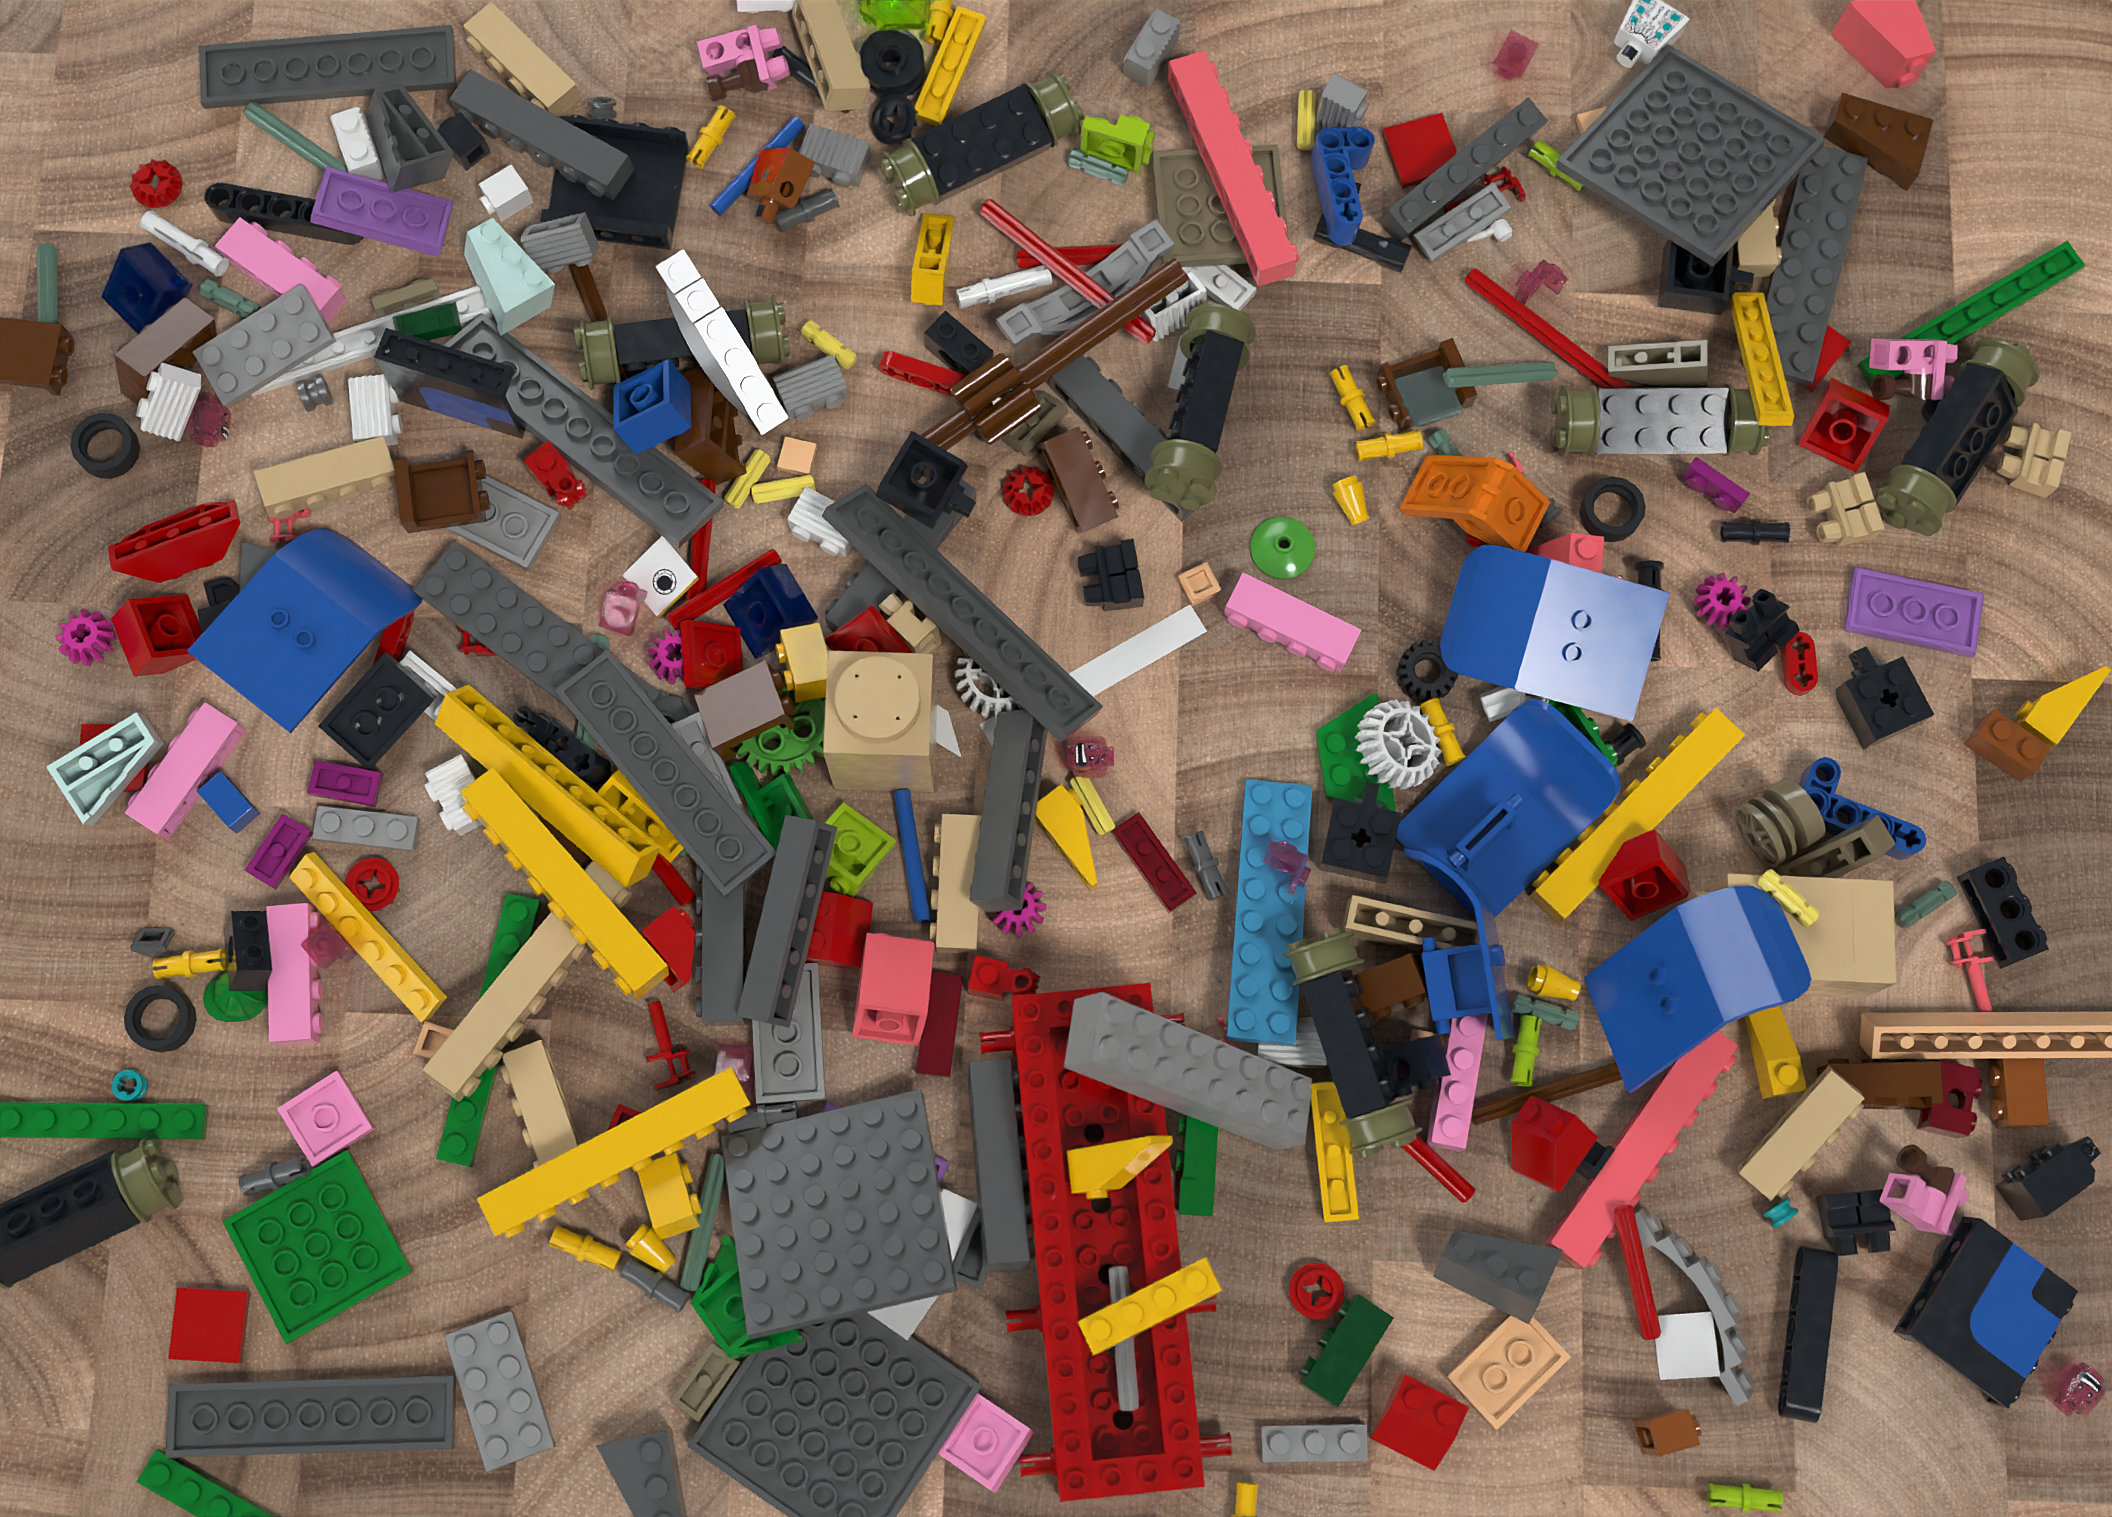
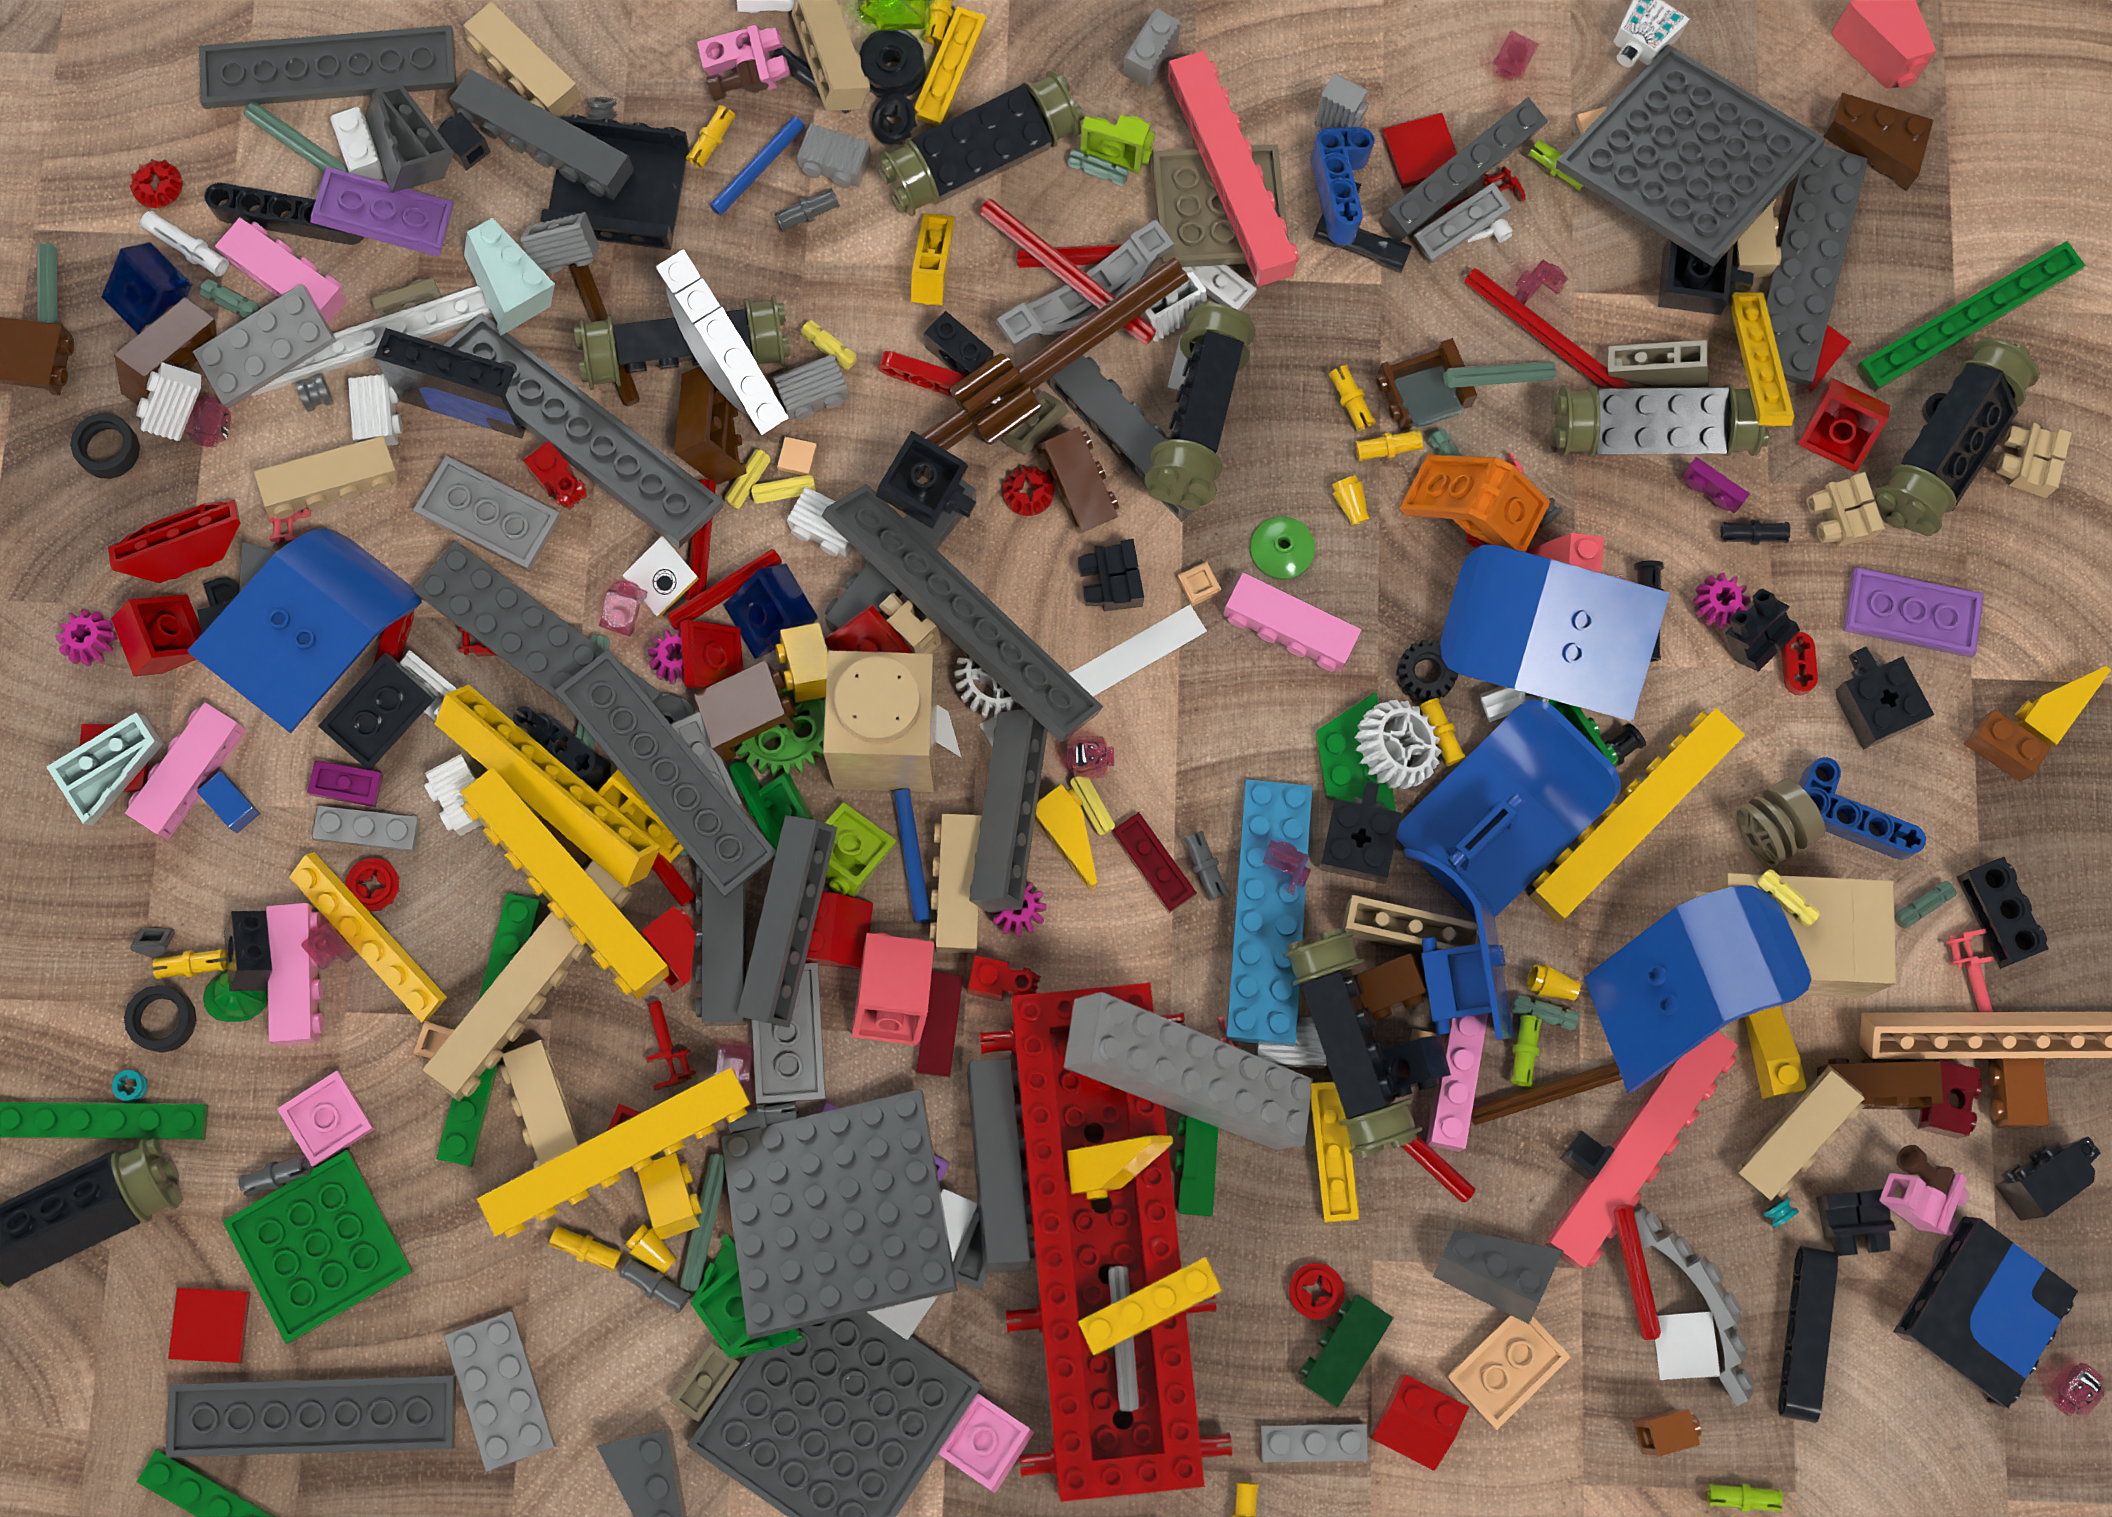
(279, 851): magenta plate -> none
(430, 322): dark green tile -> none
(441, 493): reddish brown panel -> none
(505, 193): white brick -> none
(652, 407): blue brick -> none
(778, 181): dark orange torso -> none
(996, 288): white pin -> none
(1306, 120): light yellow axle -> none
(1548, 1143): red slope -> none
(1624, 489): black tyre -> none
(1645, 876): red slope -> none
(1843, 852): dark tan slope -> none
(1922, 366): bright pink hips -> none

